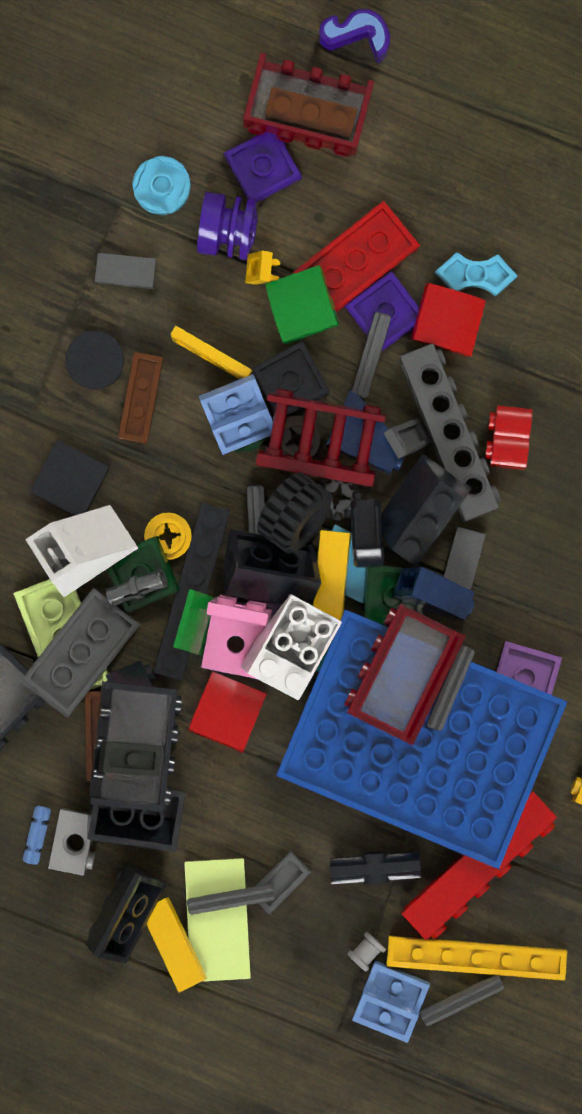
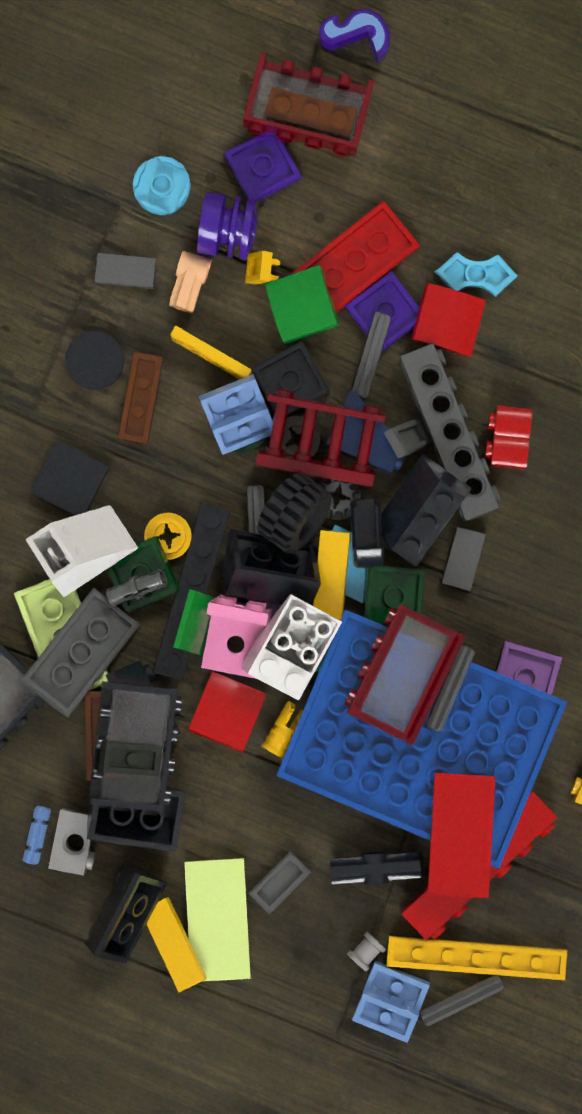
(190, 274): none -> light nougat piece
(231, 899): dark grey axle -> none
(280, 735): none -> yellow hinge
(434, 593): dark blue slope -> none
(461, 835): none -> red tile

